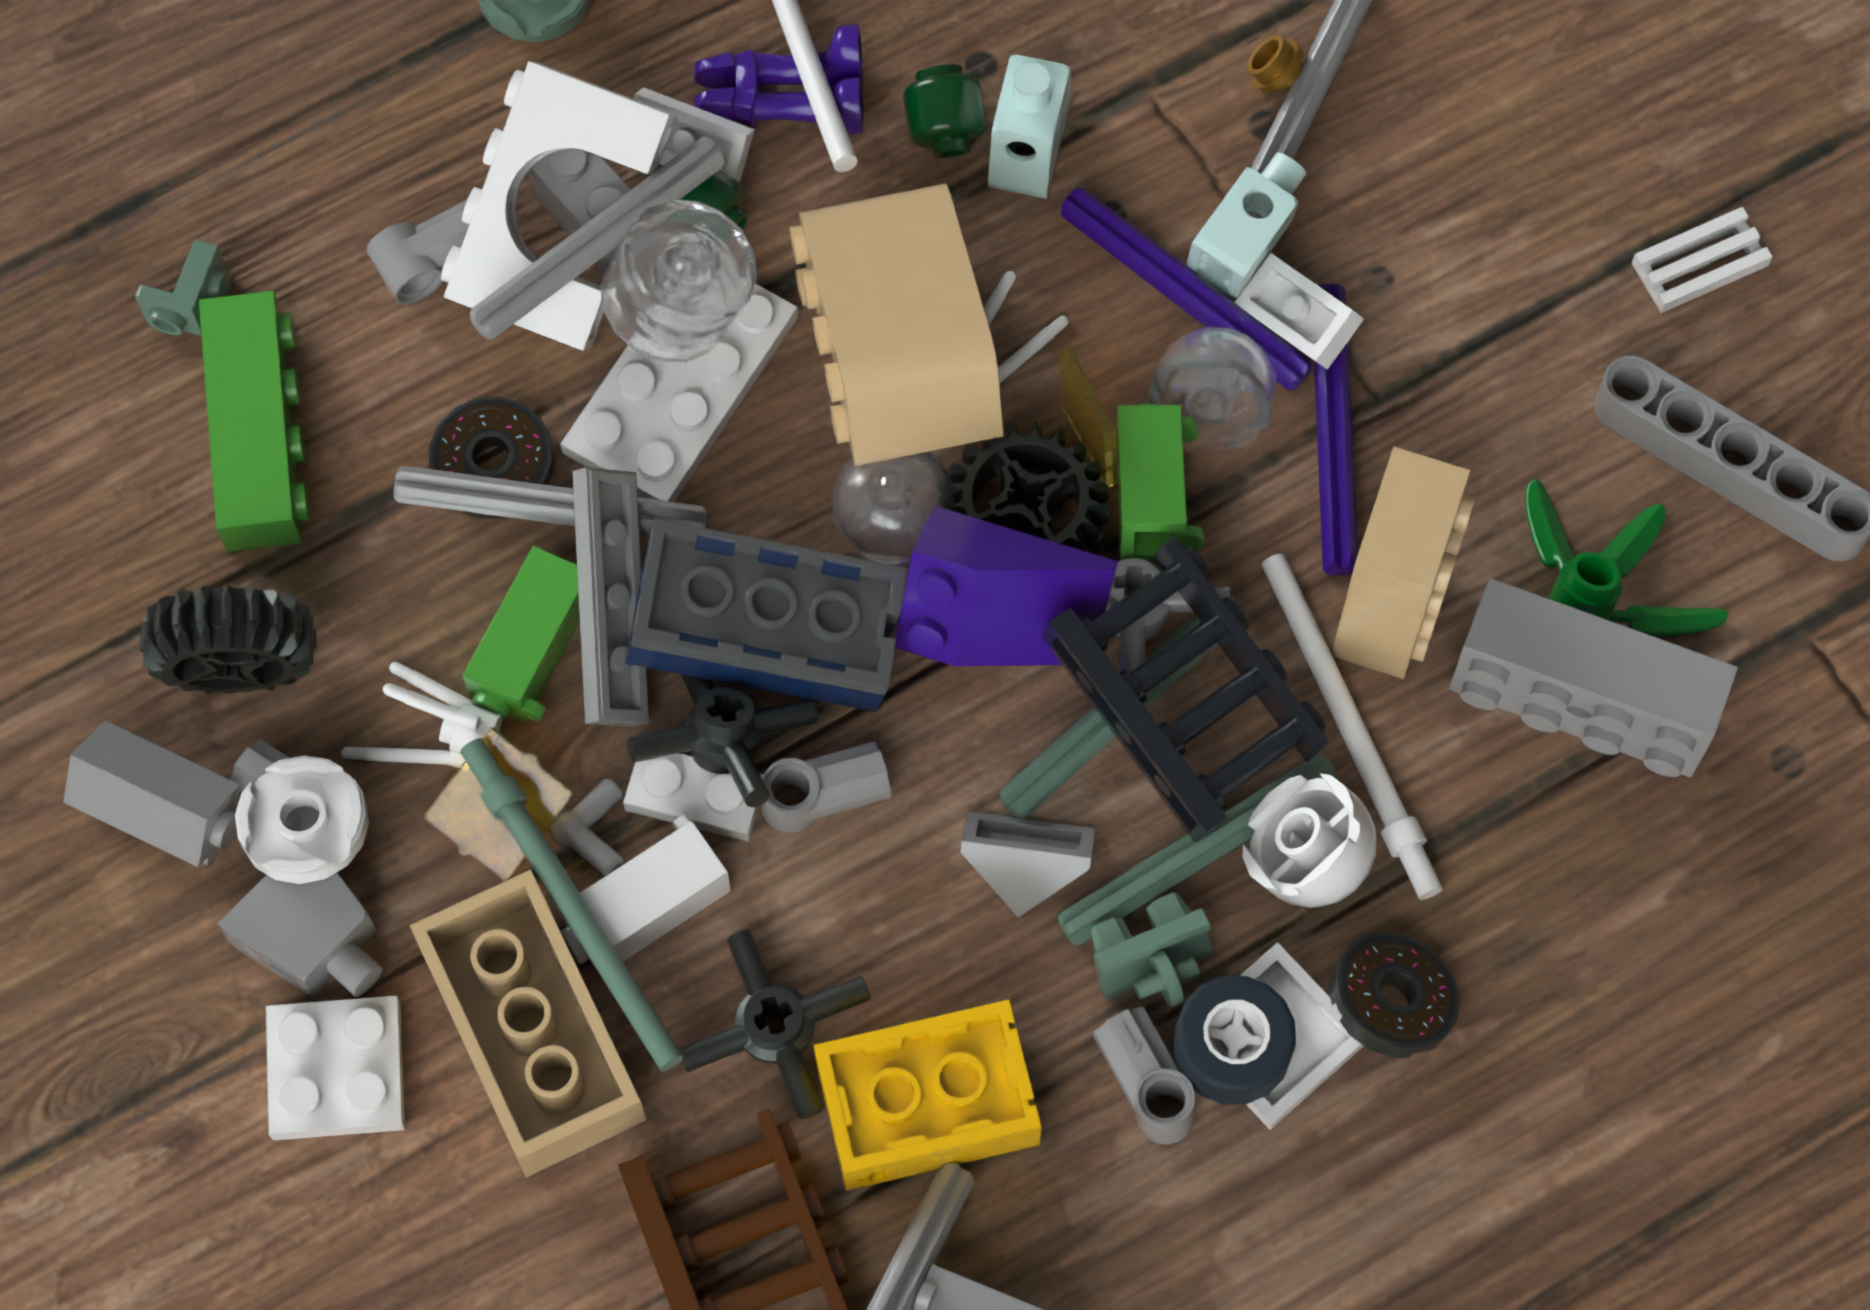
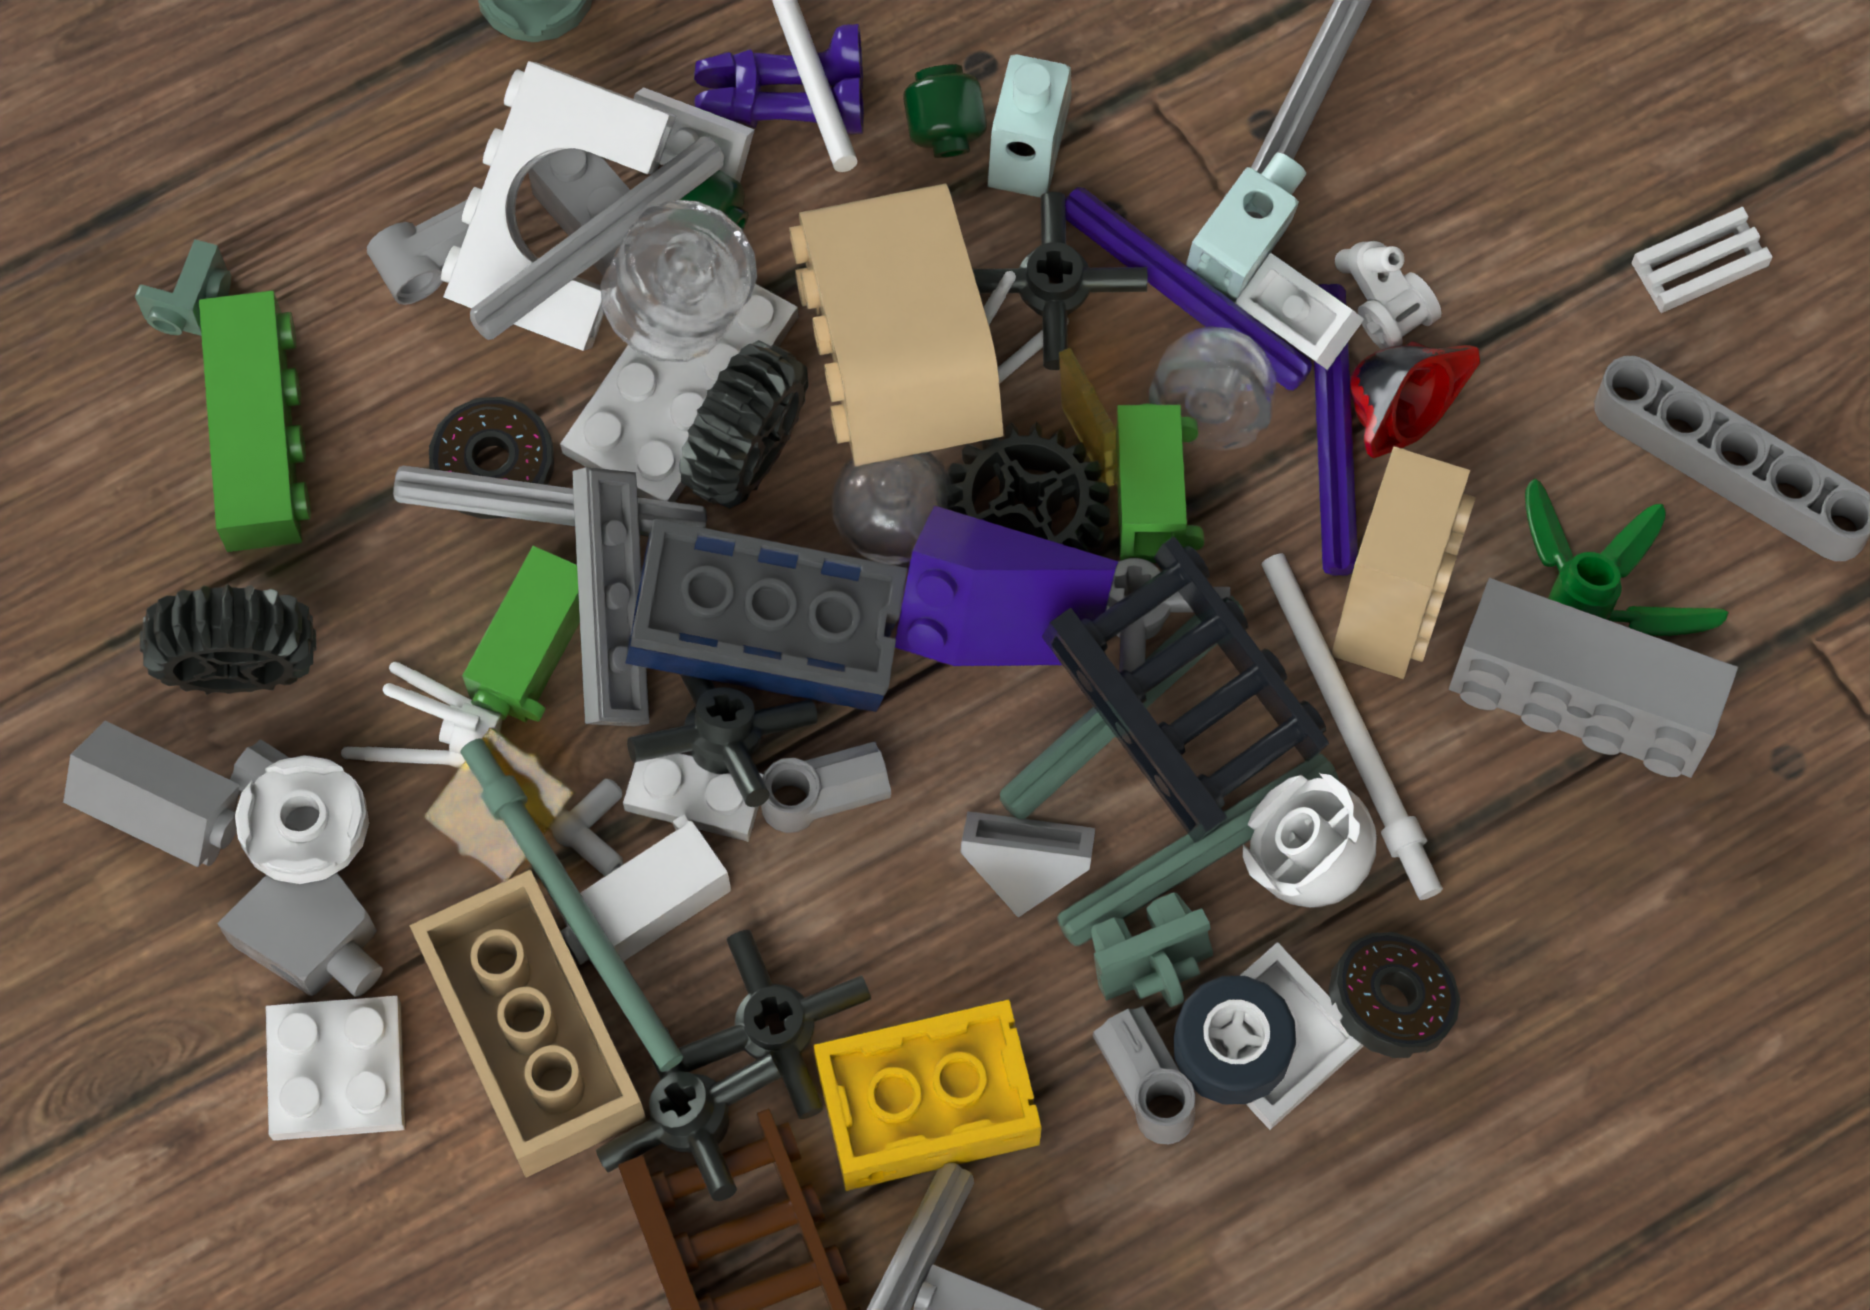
(692, 1117): none -> pearl dark grey bar
(743, 424): none -> pearl dark grey gear
(1059, 260): none -> pearl dark grey bar
(1276, 64): pearl gold plate -> none
(1395, 300): none -> white piece
(1407, 391): none -> red hat

